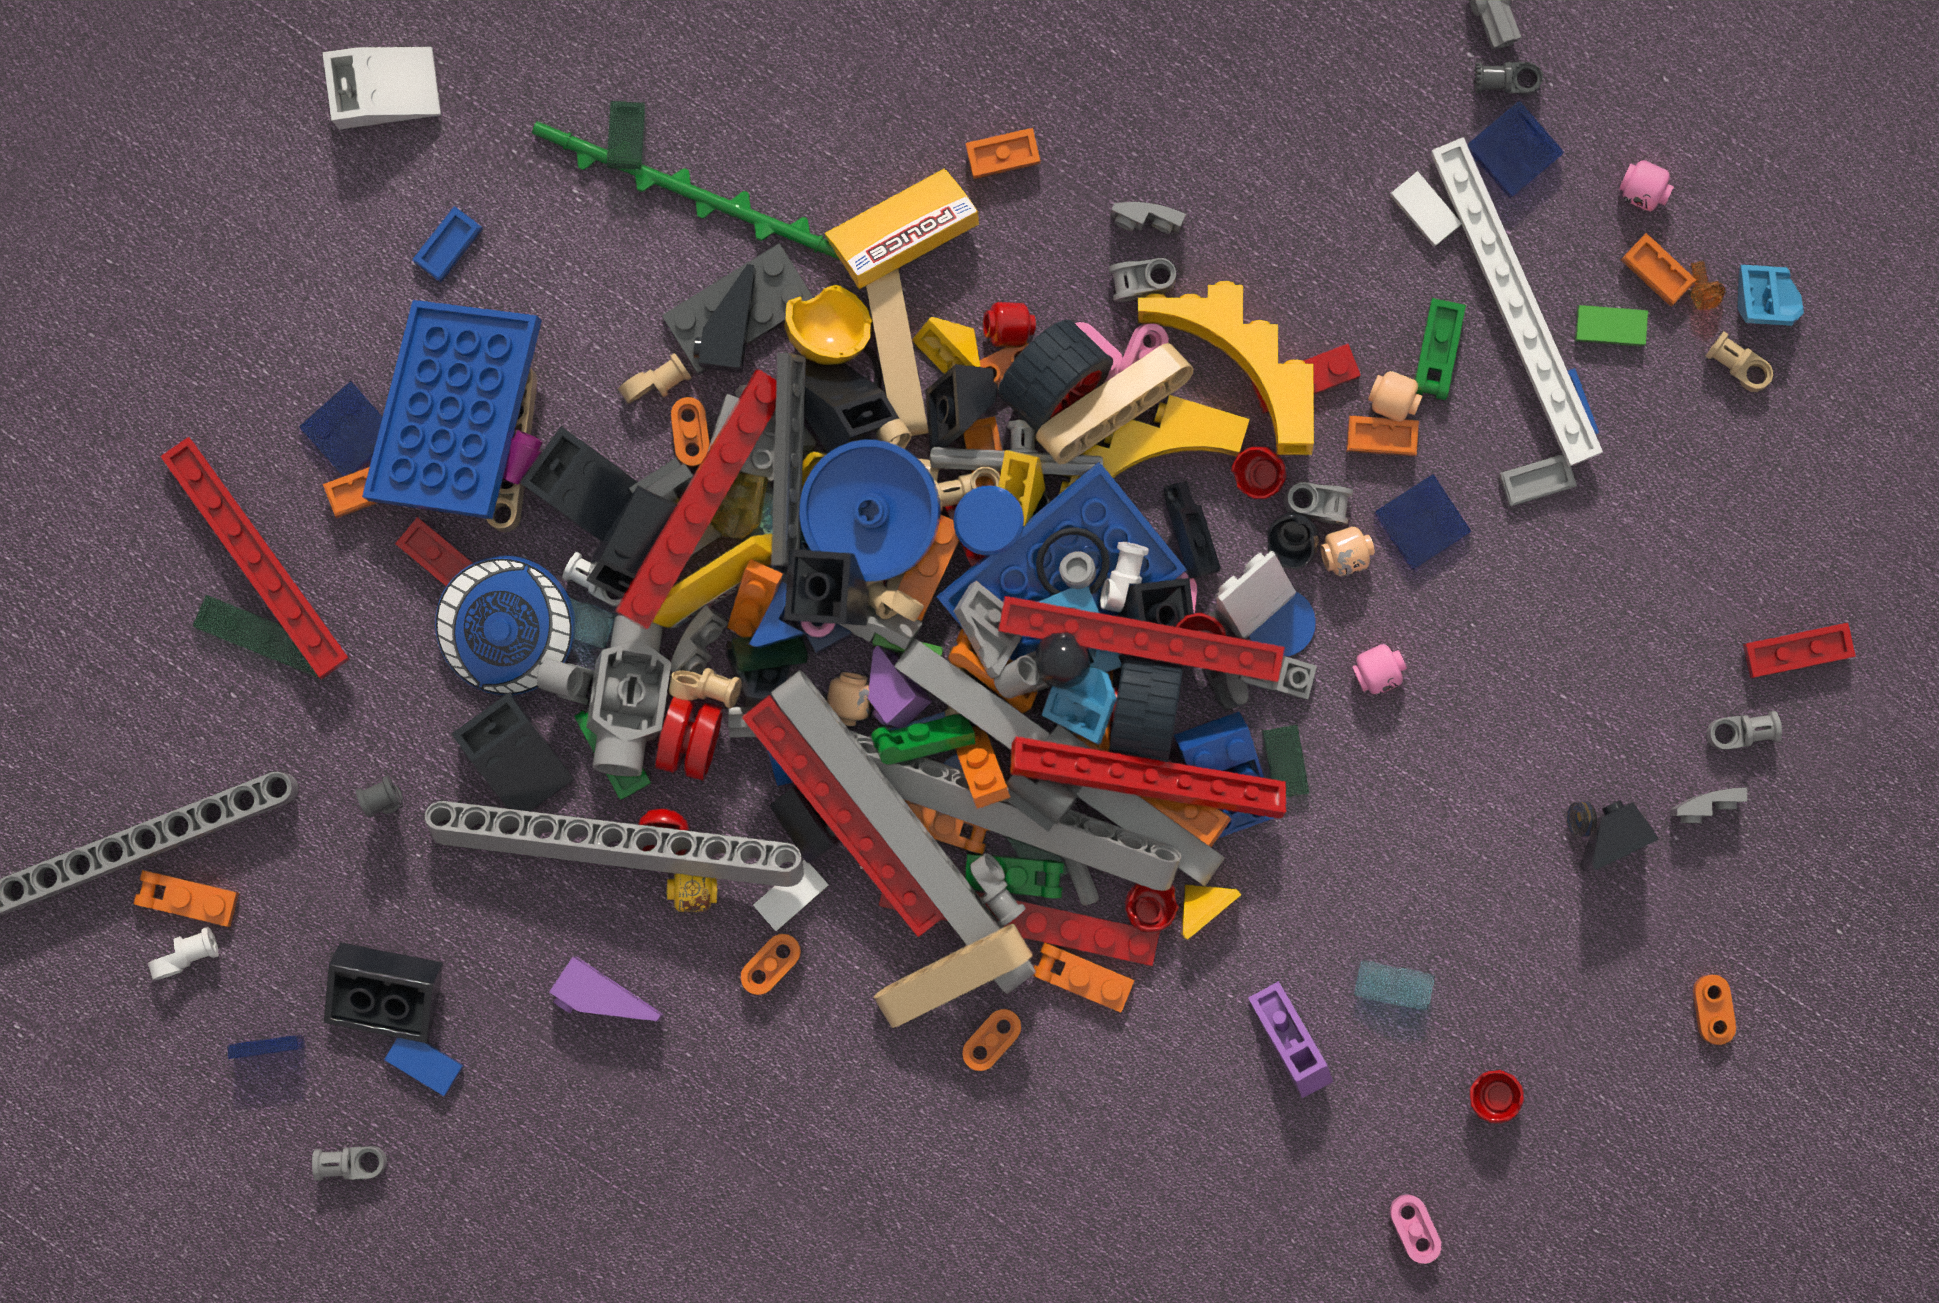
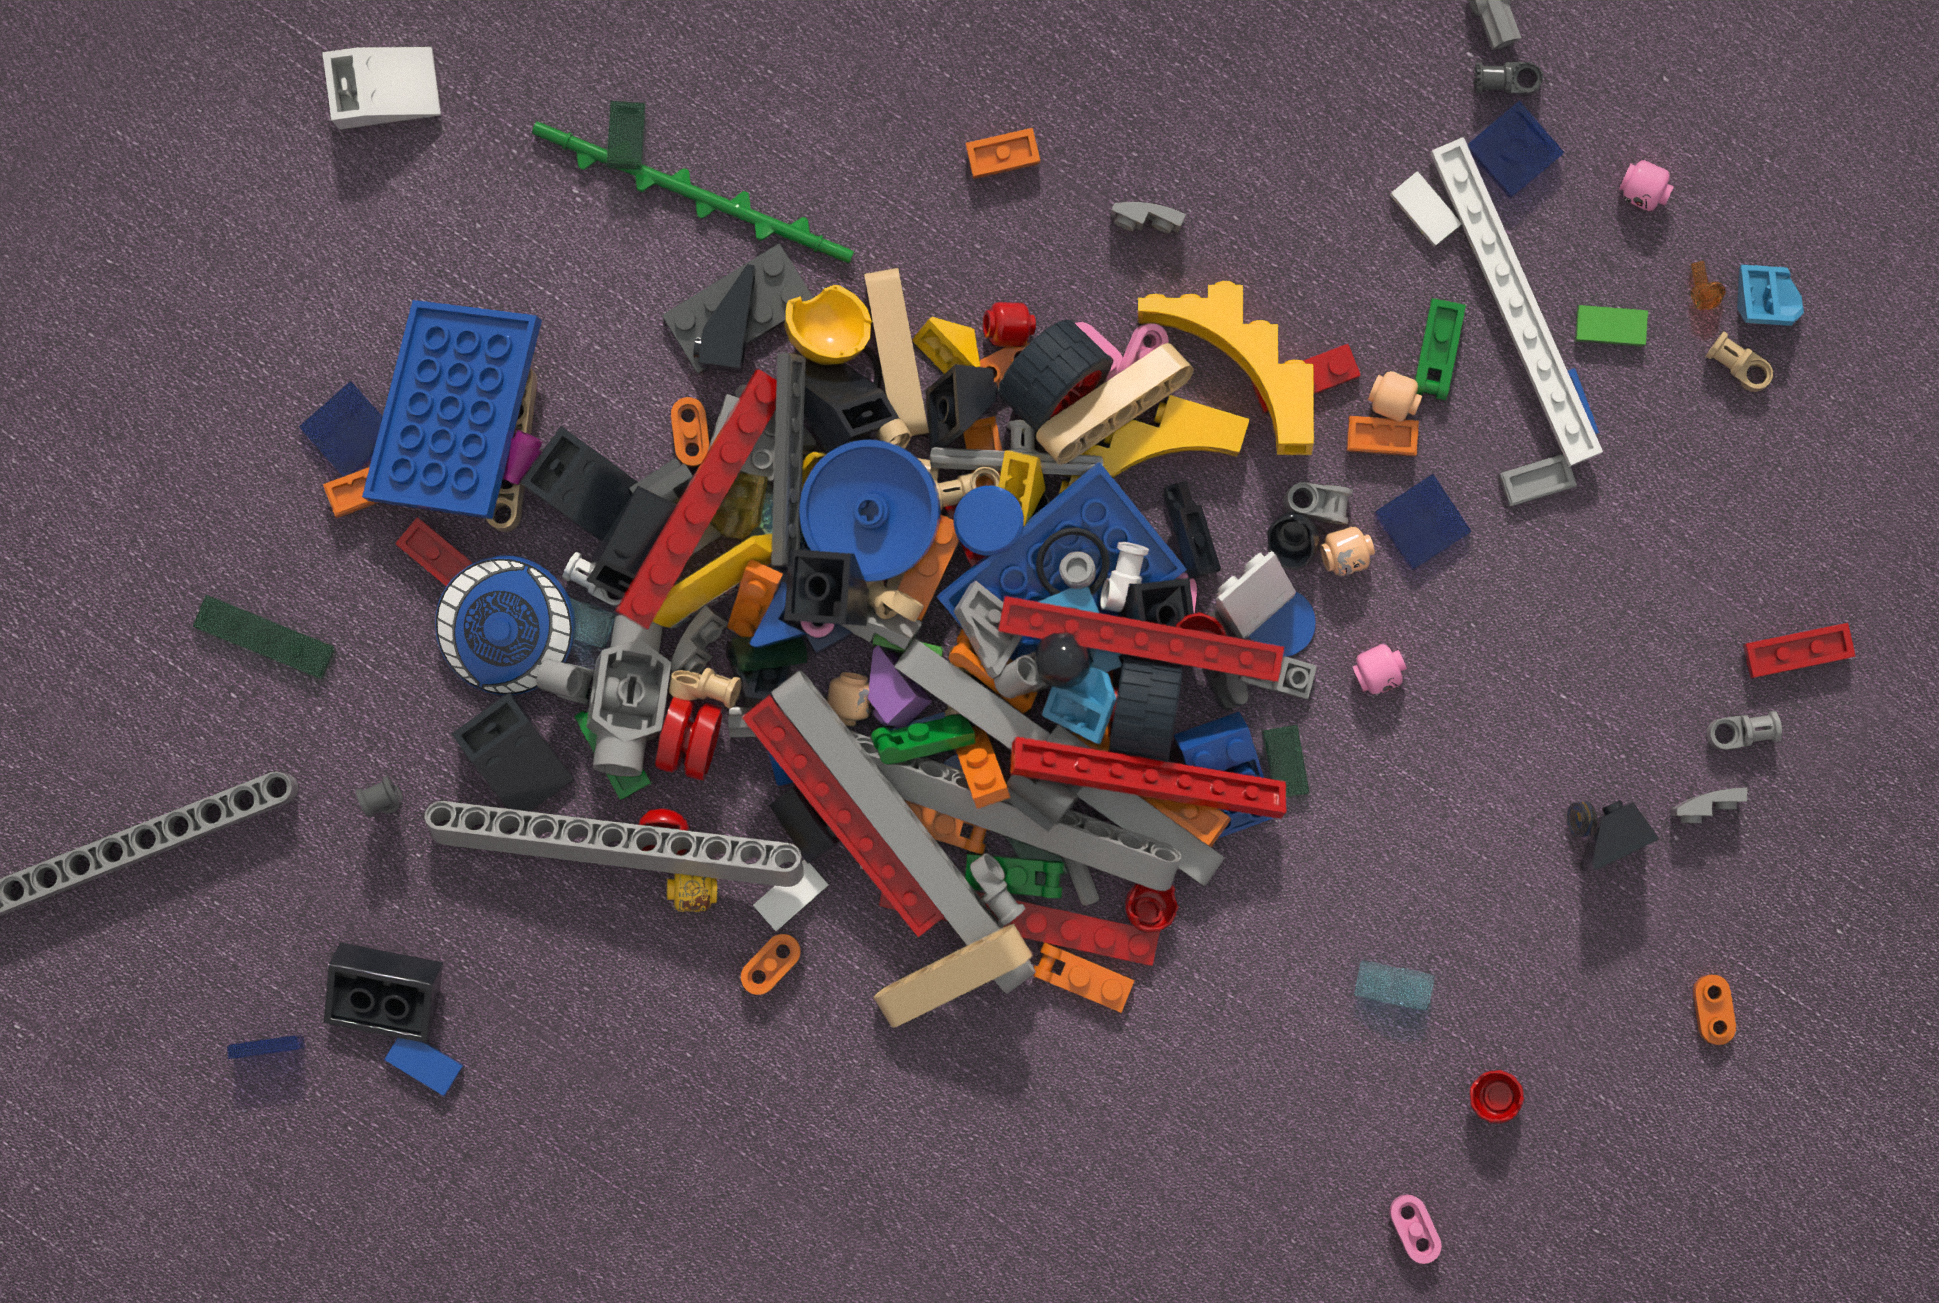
(186, 952): white connector -> none
(187, 898): orange plate -> none
(255, 558): red plate -> none
(349, 1163): light grey connector -> none
(447, 244): blue tile -> none
(591, 991): medium lavender slope -> none
(662, 378): tan connector -> none
(903, 228): yellow slope -> none
(991, 1039): orange plate -> none
(1140, 279): light grey piece -> none
(1202, 905): yellow slope -> none
(1259, 472): red hair -> none
(1291, 1040): medium lavender slope -> none
(1658, 269): orange plate -> none

